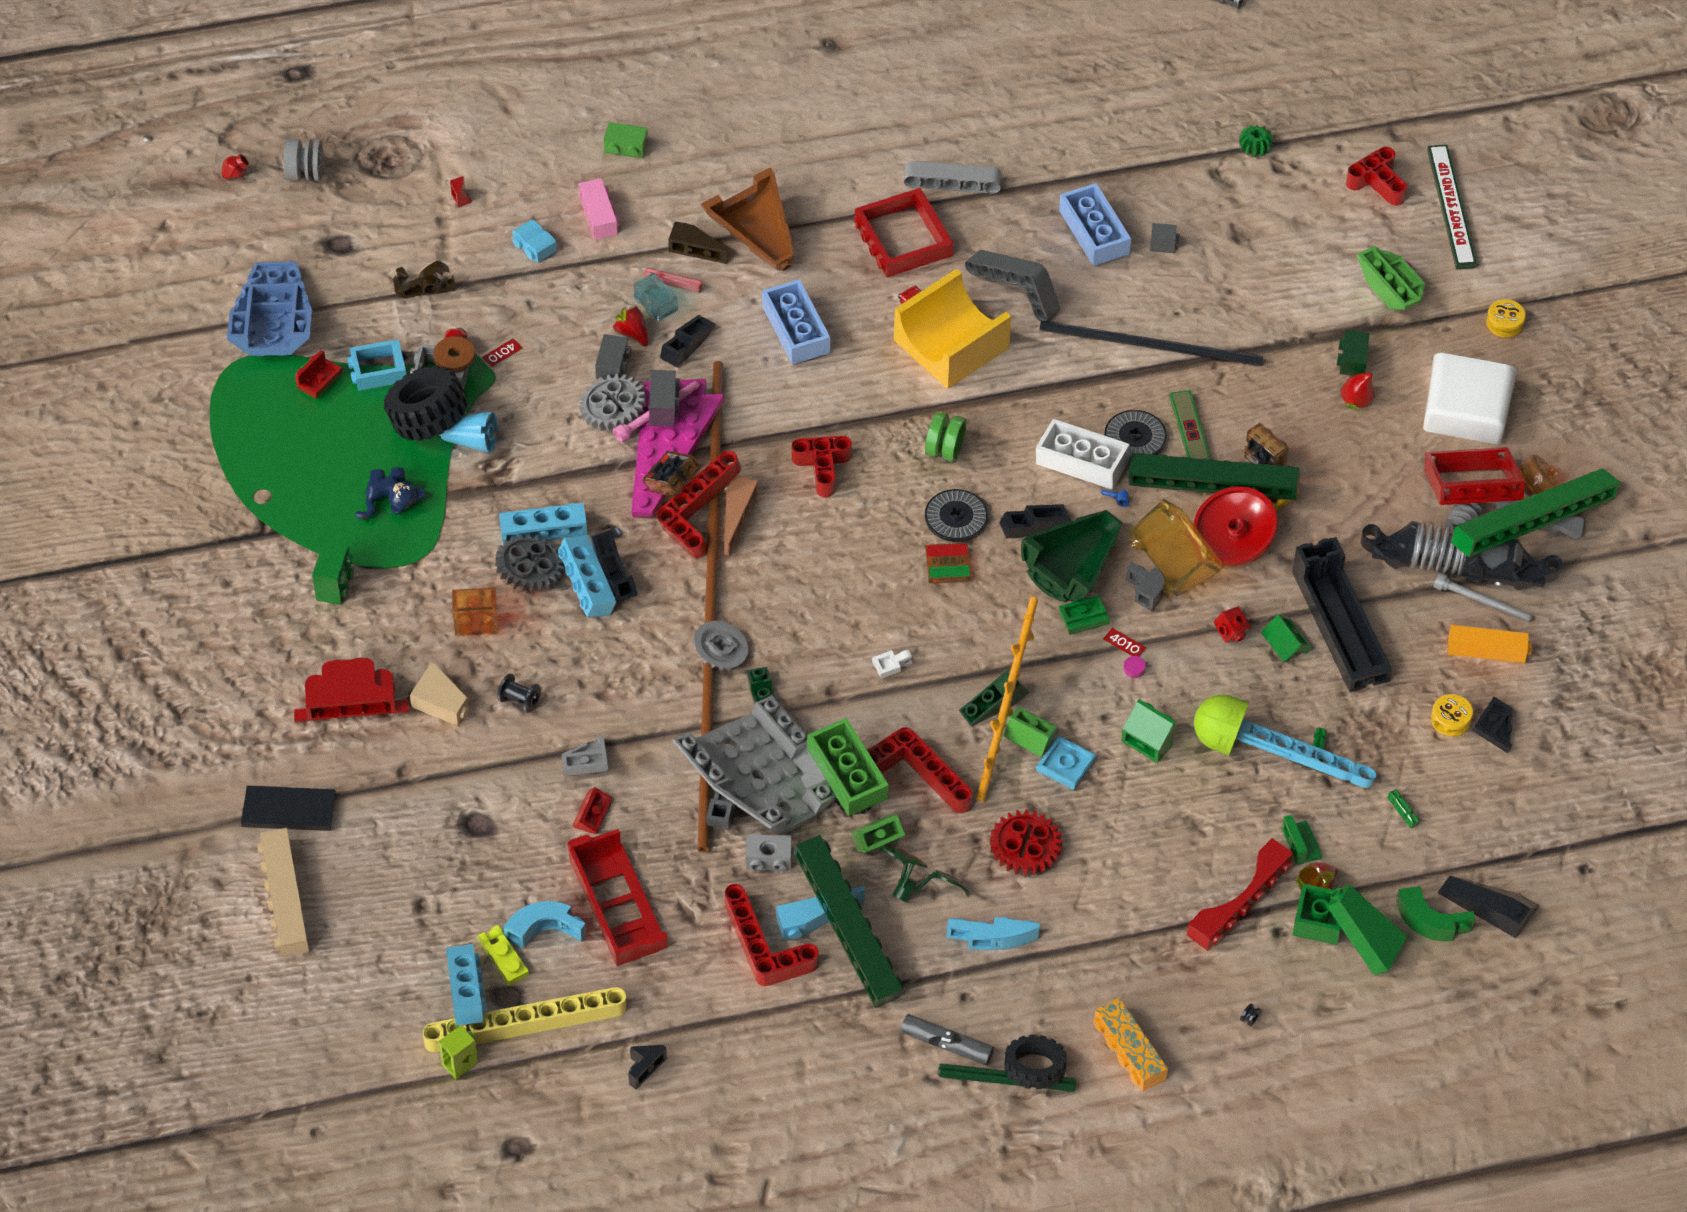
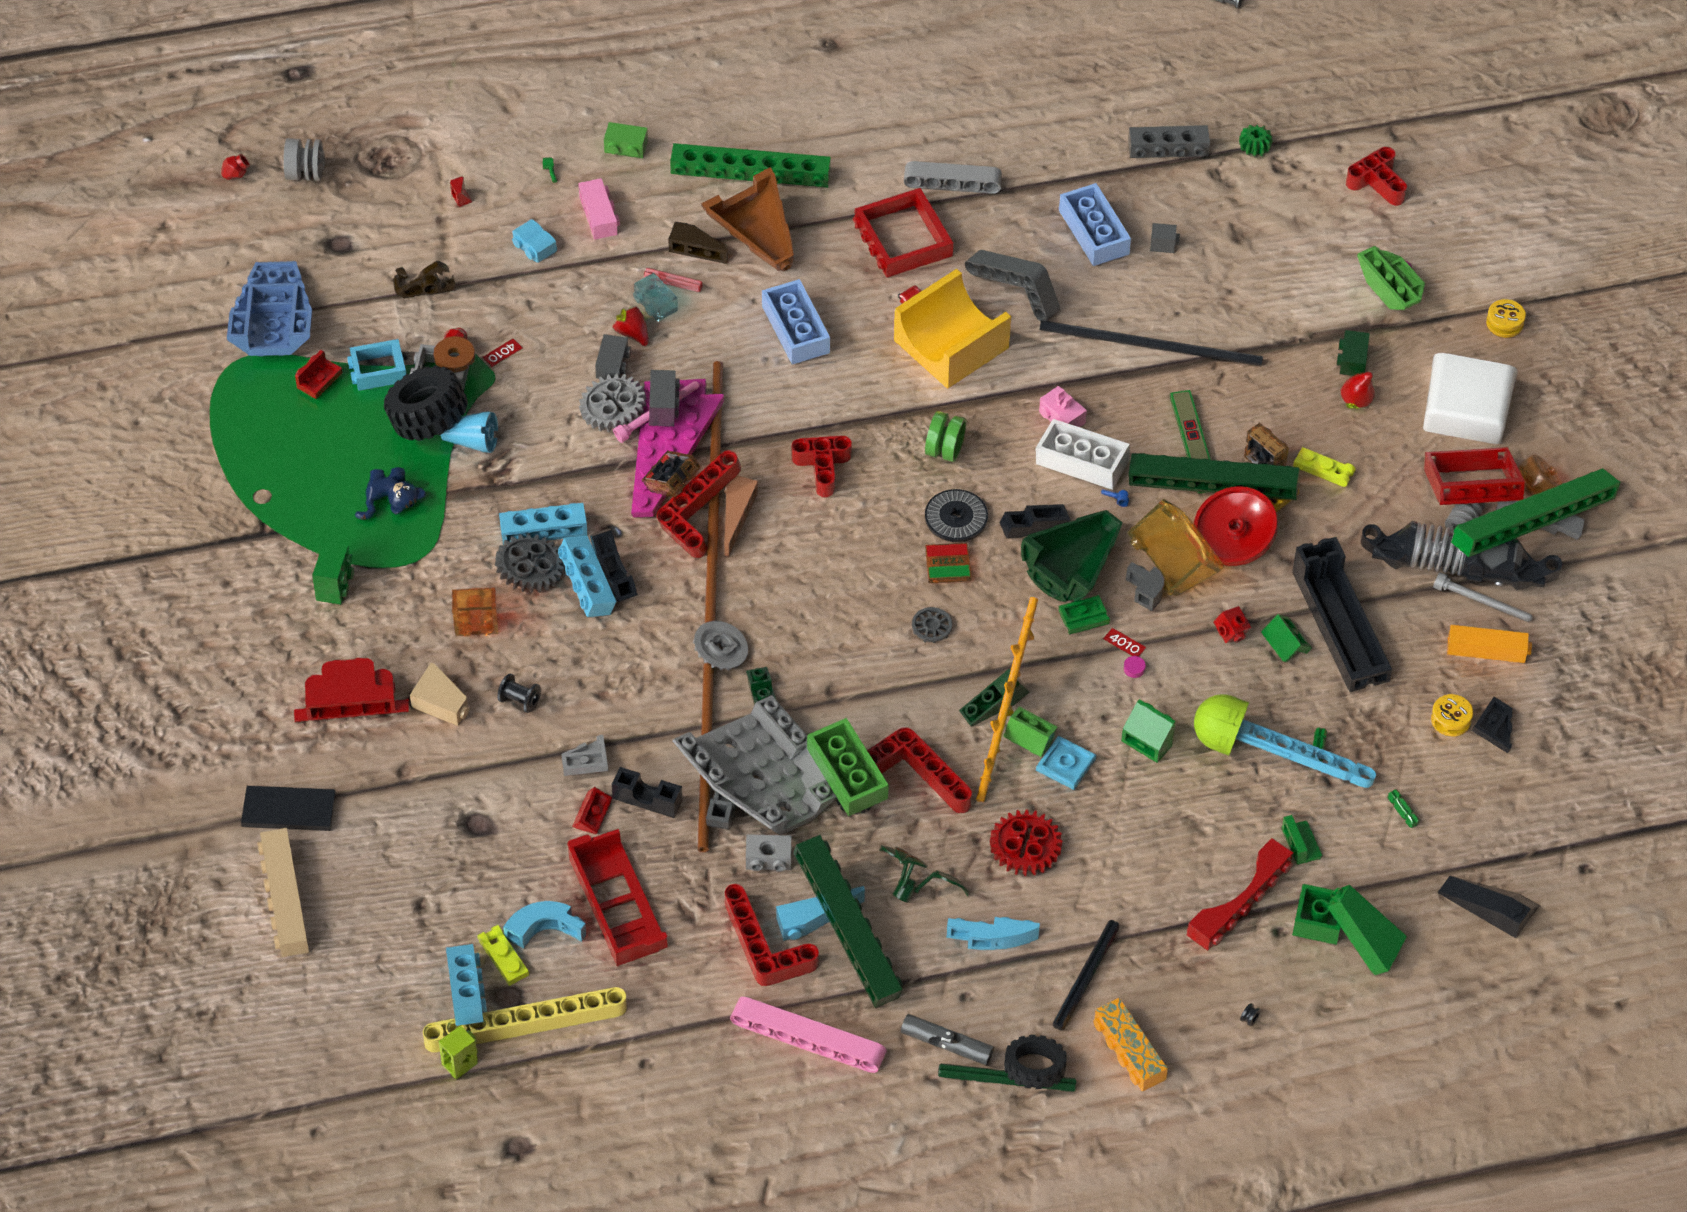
(548, 163): none -> green hand
(632, 790): none -> black arch
(647, 1061): black slope -> none
(686, 340): black slope -> none
(745, 163): none -> green brick
(808, 1034): none -> bright pink beam
(877, 833): bright green brick -> none
(889, 664): white plate -> none
(931, 624): none -> dark grey wheel
(1062, 407): none -> bright pink brick
(1086, 975): none -> black axle
(1150, 431): piece -> none
(1168, 141): none -> dark grey brick
(1317, 874): hat -> none
(1324, 467): none -> neon yellow plate
(1429, 922): green arch -> none
(1451, 207): tile -> none

